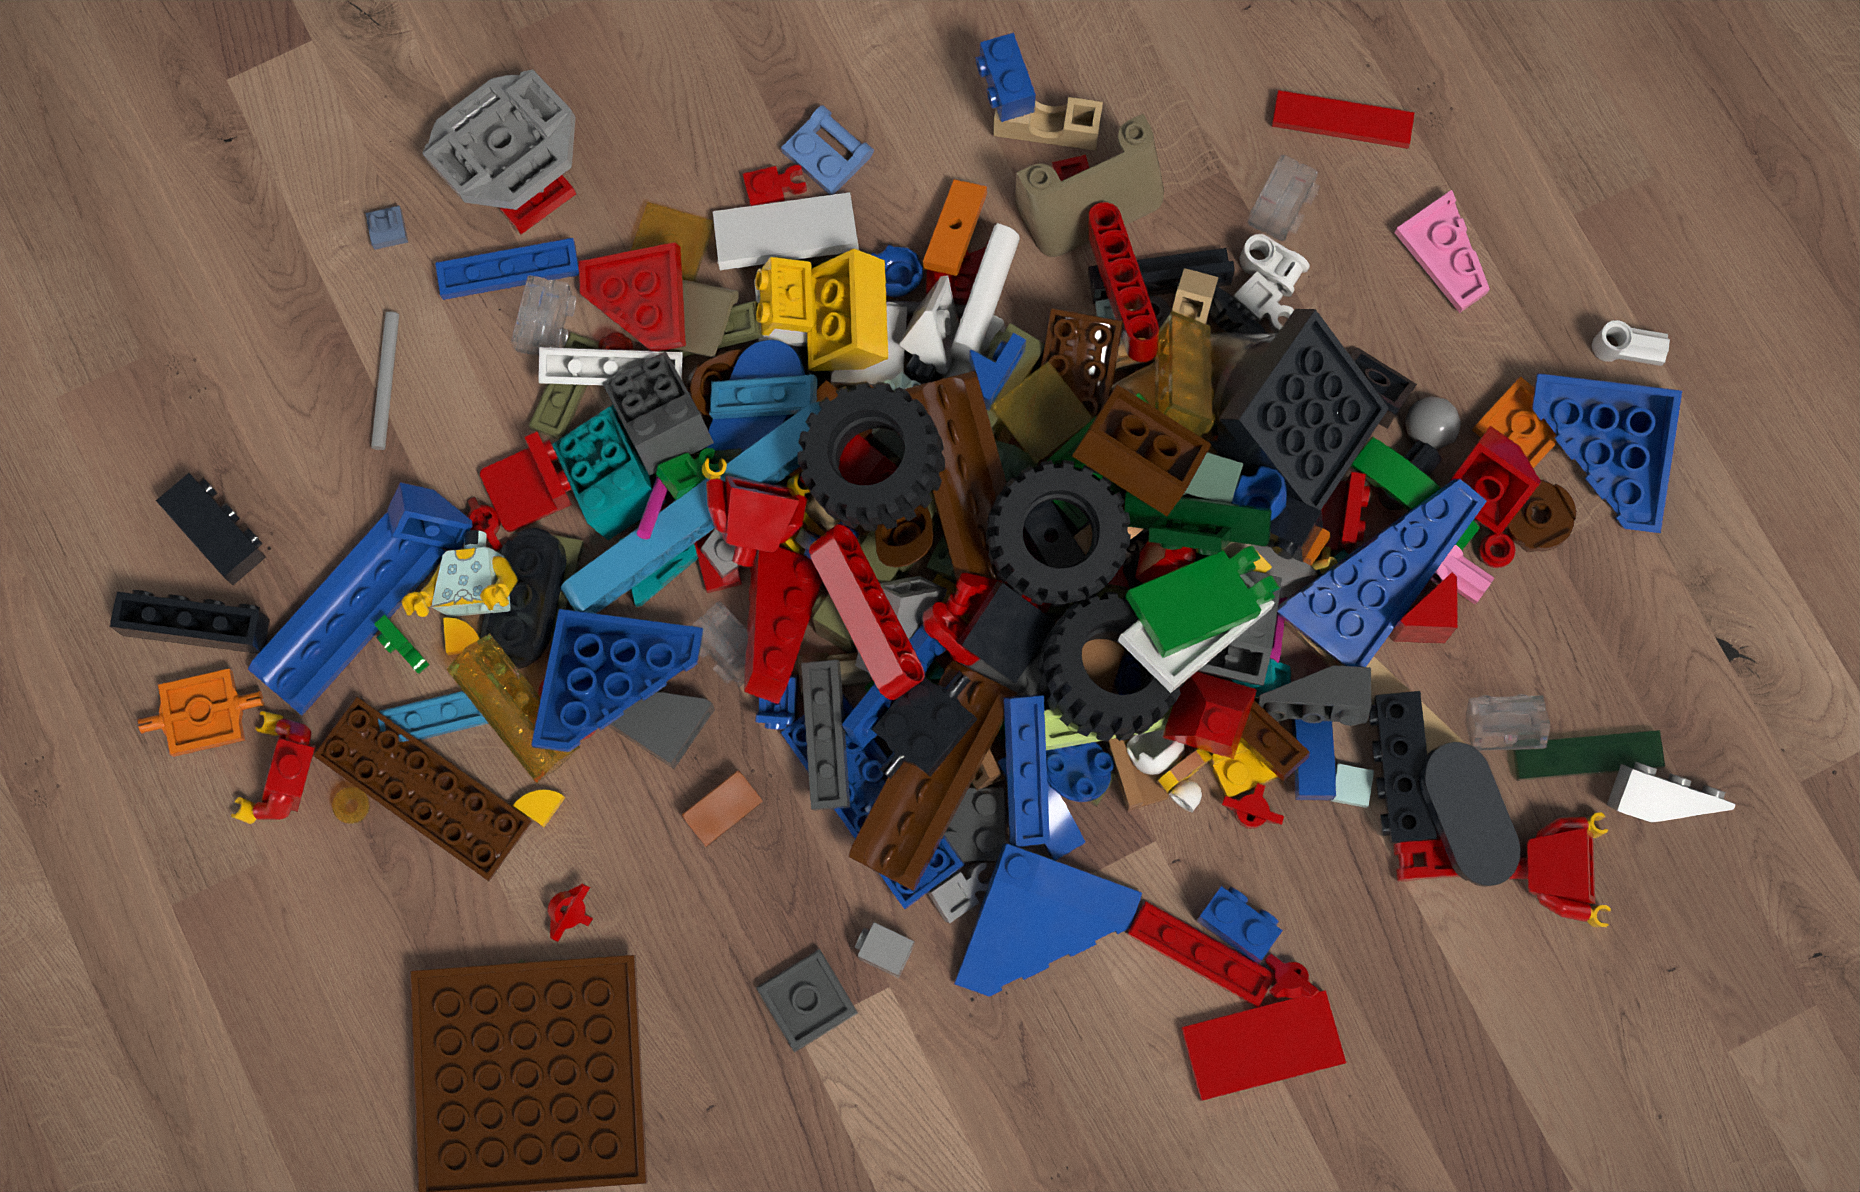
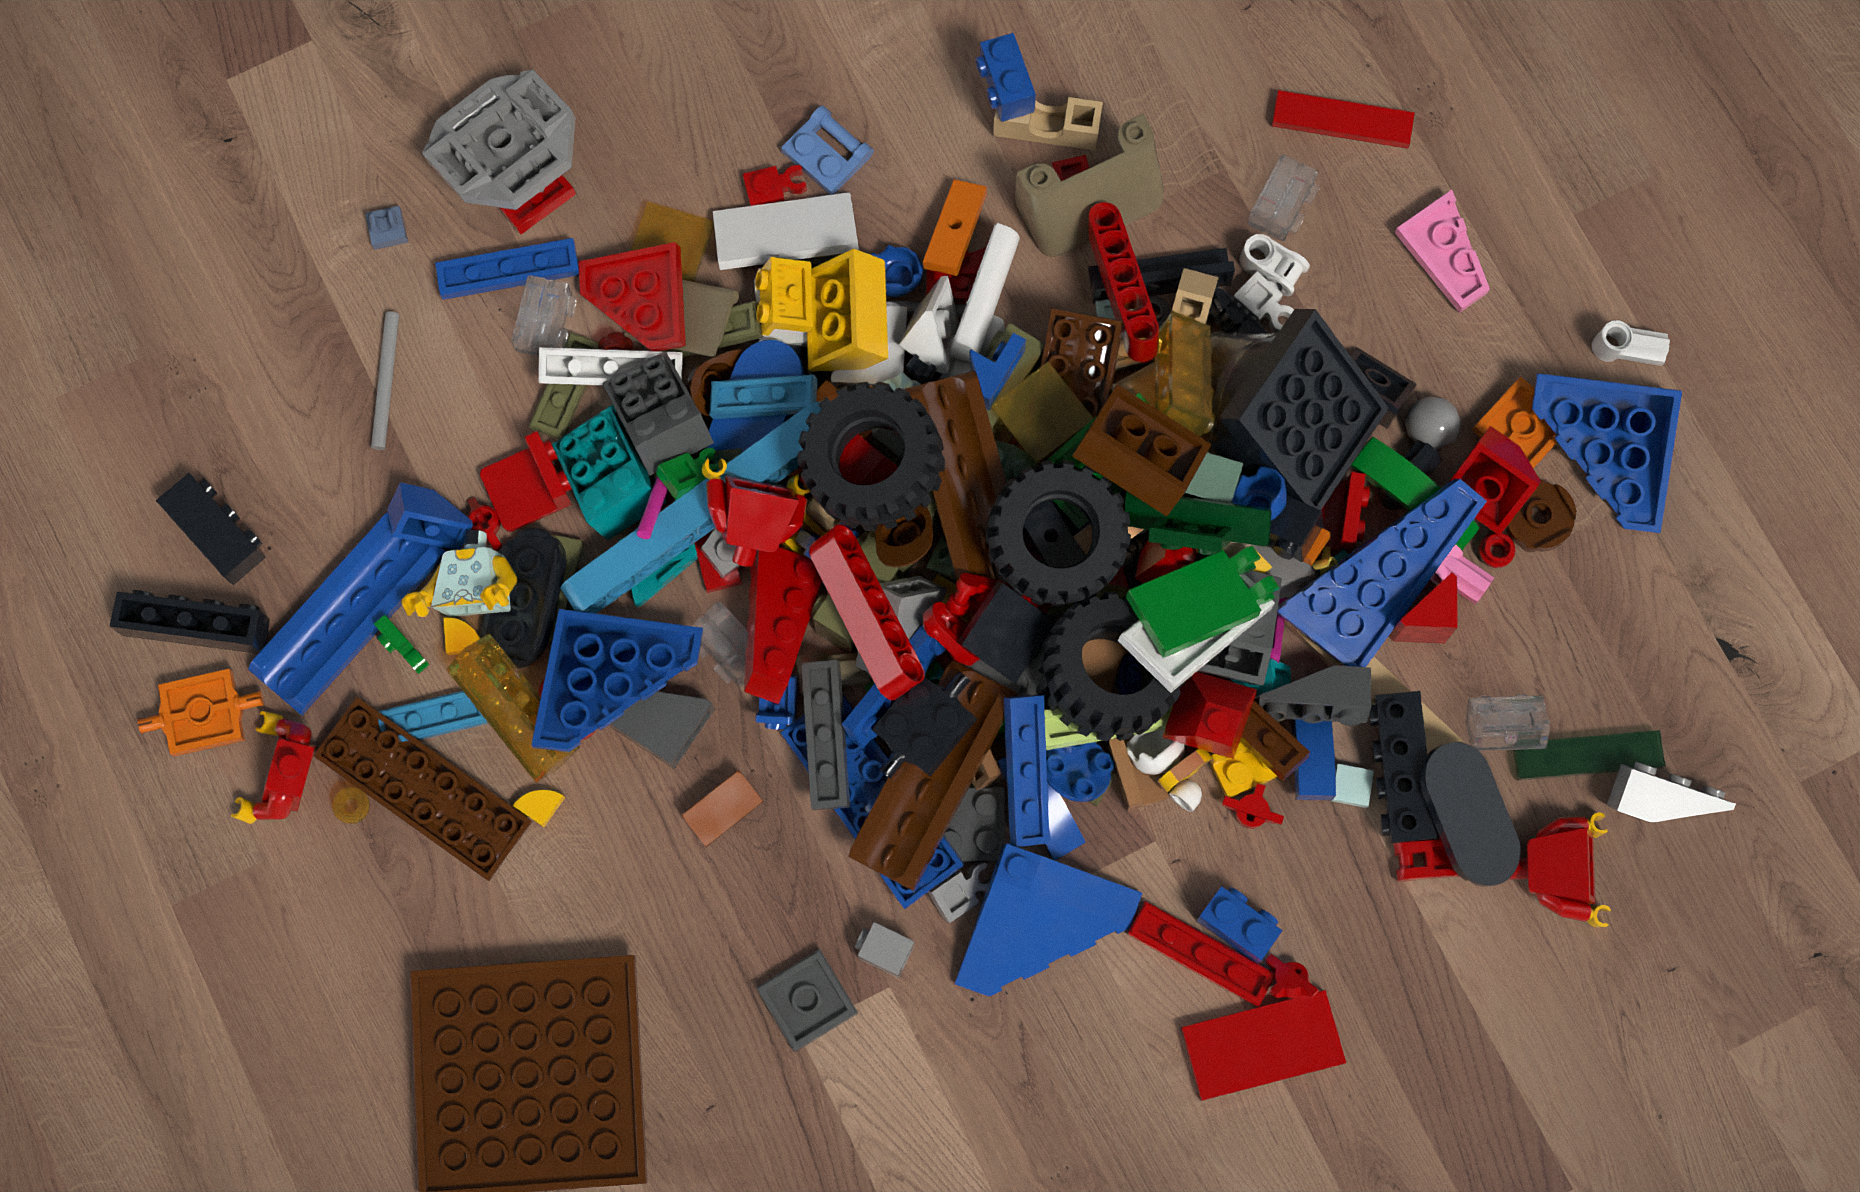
(574, 913): red piece -> none

